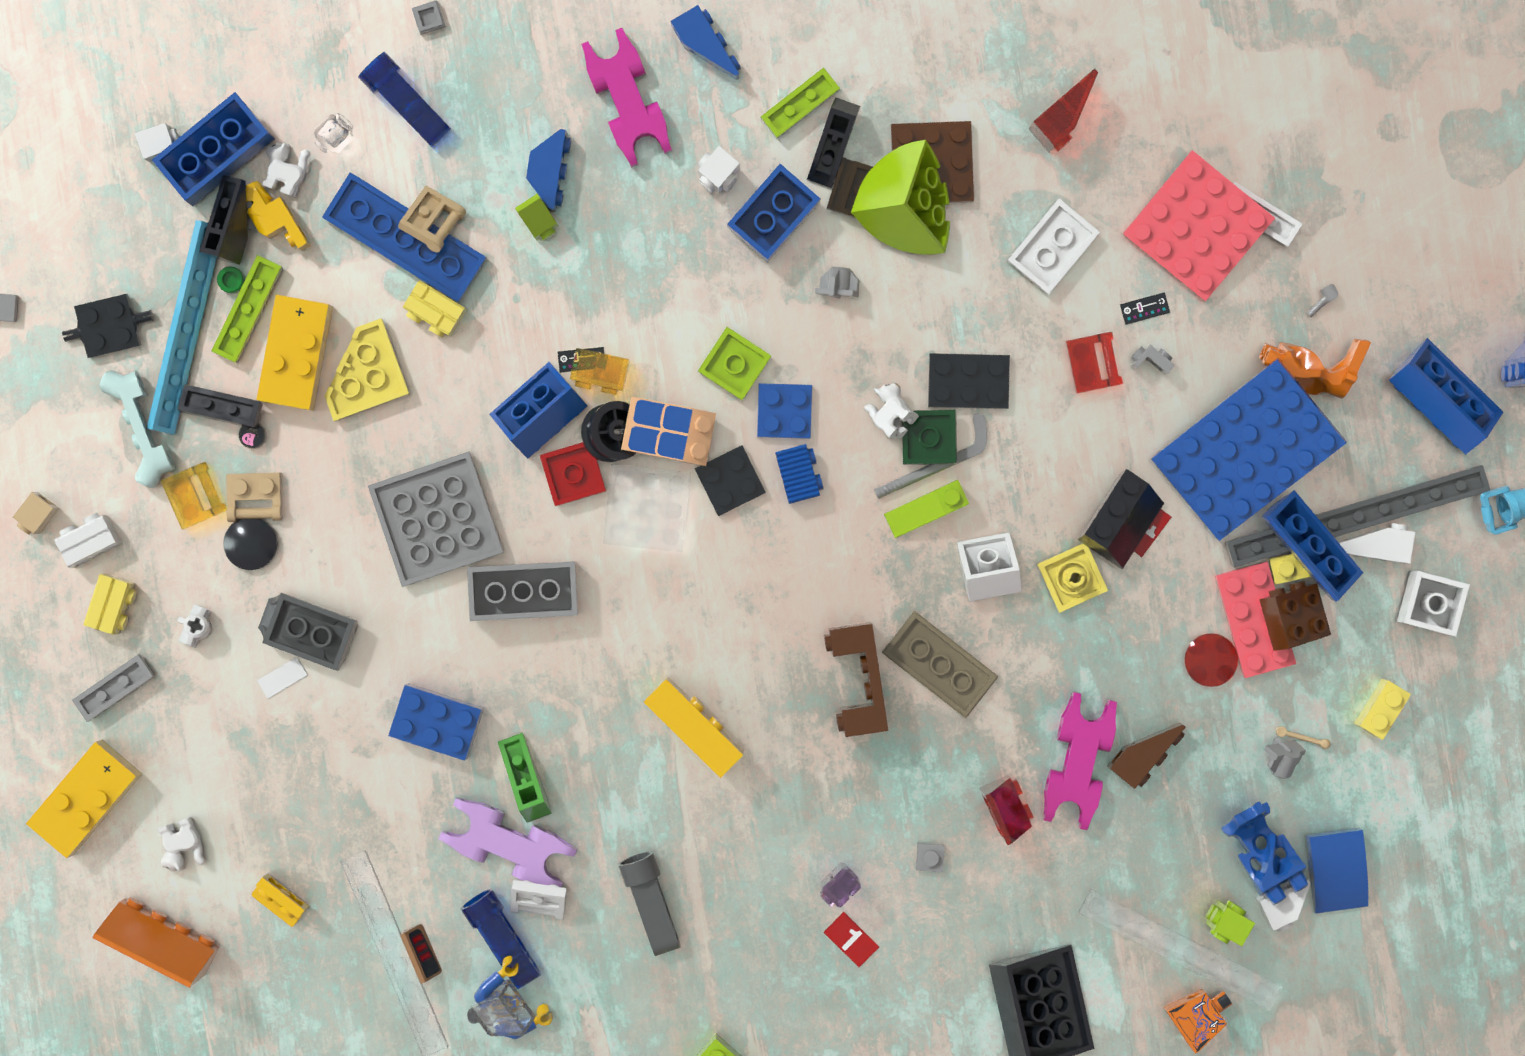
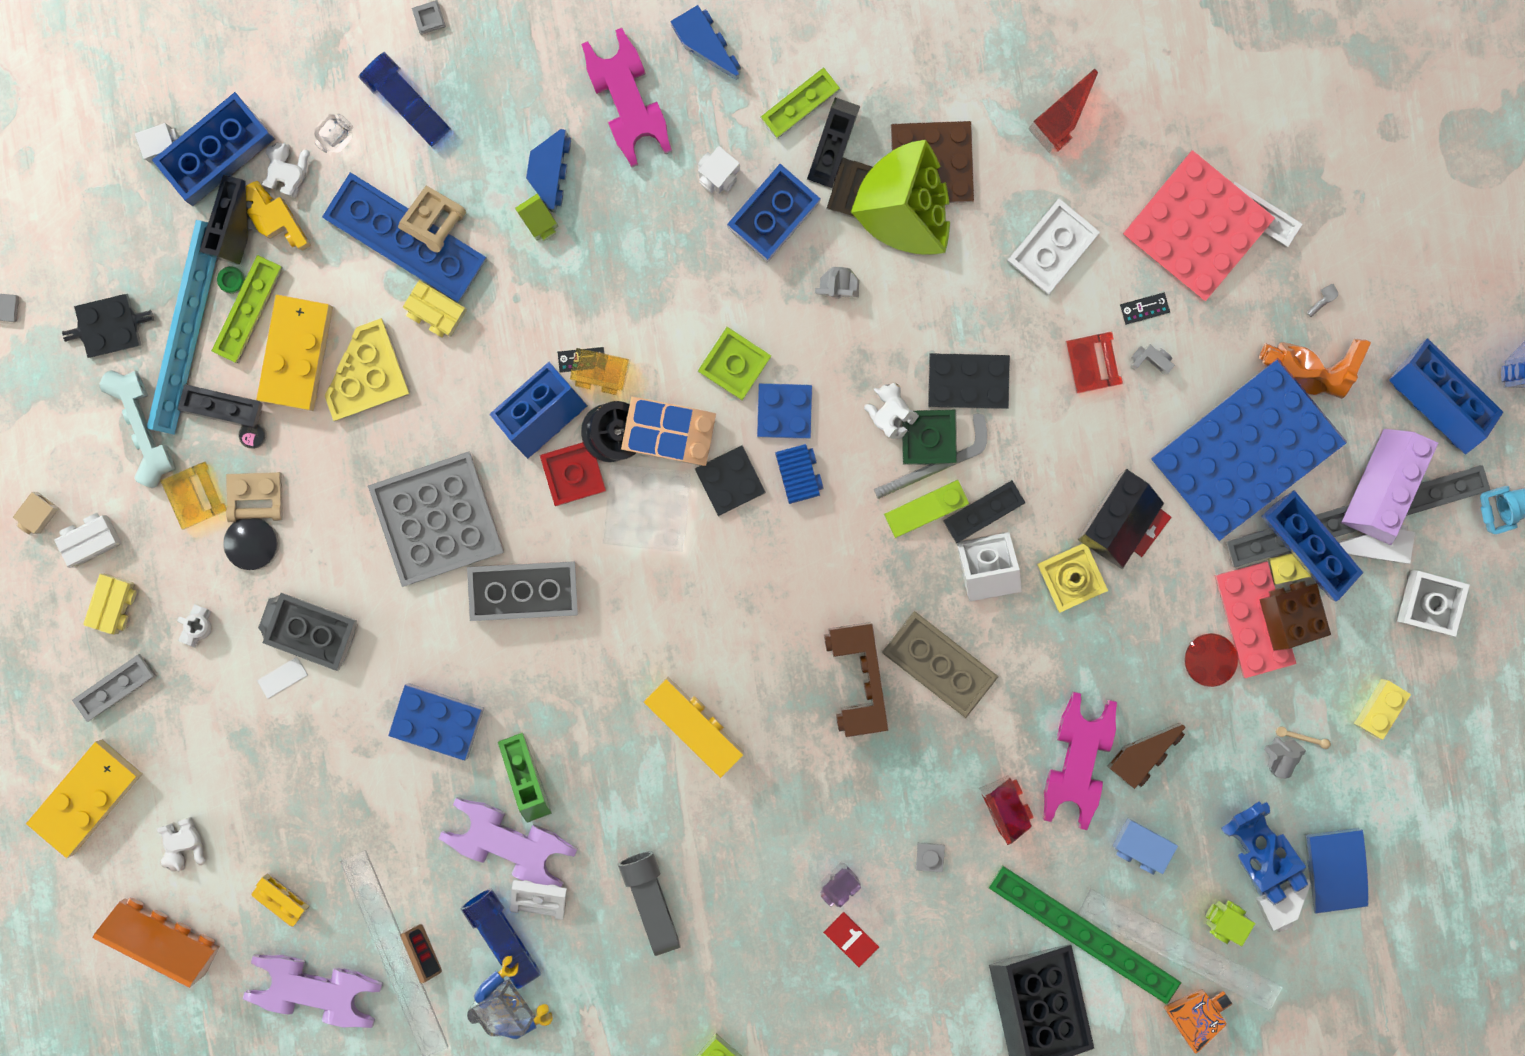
(332, 994): none -> lavender piece
(984, 511): none -> black plate
(1084, 934): none -> green tile
(1144, 846): none -> medium blue brick
(1389, 484): none -> lavender slope

